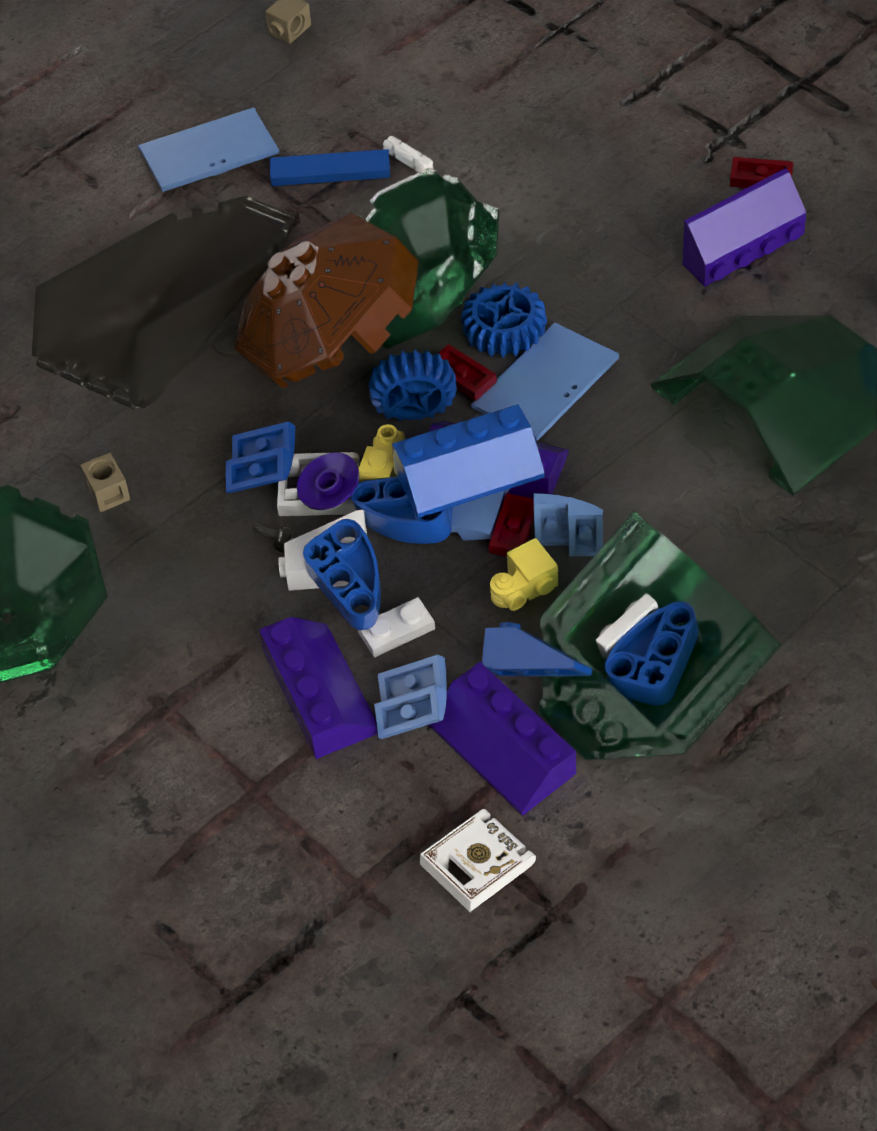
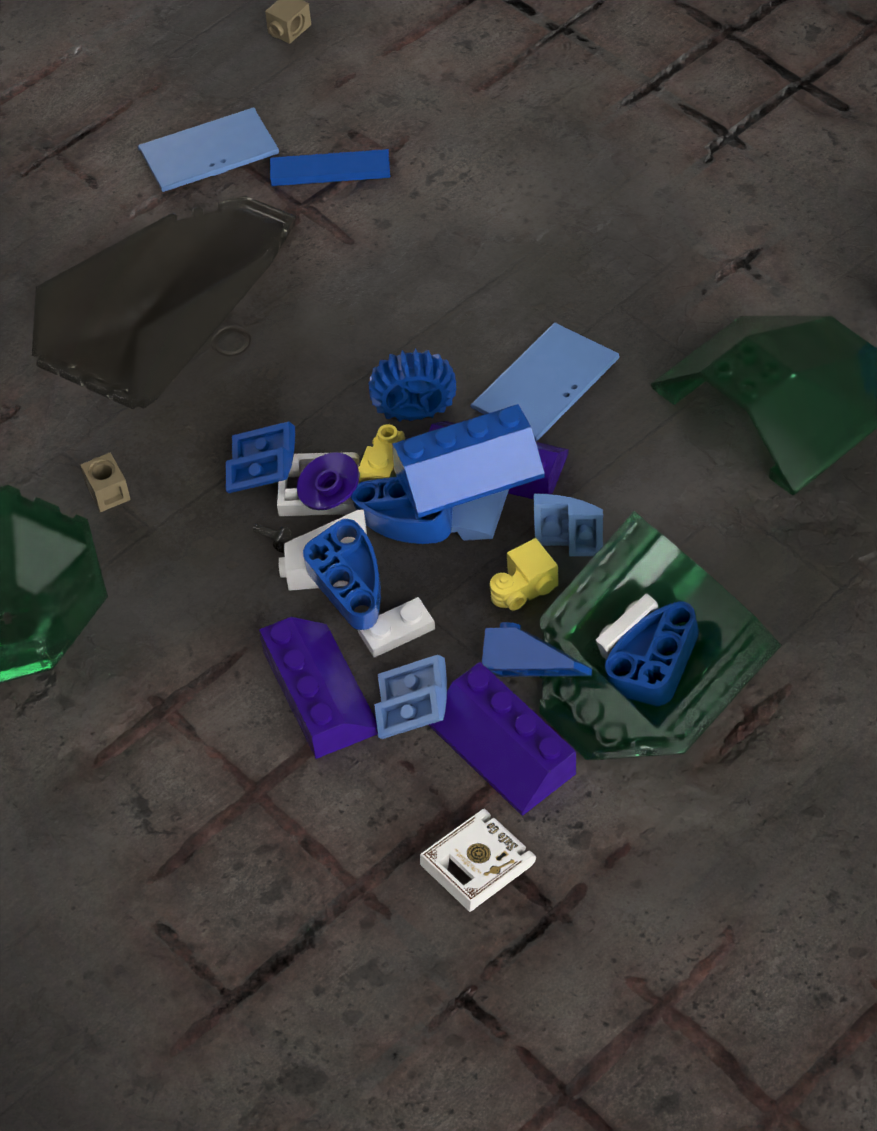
(322, 291): reddish brown windscreen -> none
(407, 154): white axle -> none
(448, 236): clear green windscreen -> none
(470, 375): dark red plate -> none
(503, 319): blue gear -> none
(513, 524): dark red plate -> none
(743, 228): slope -> none
(750, 171): dark red plate -> none

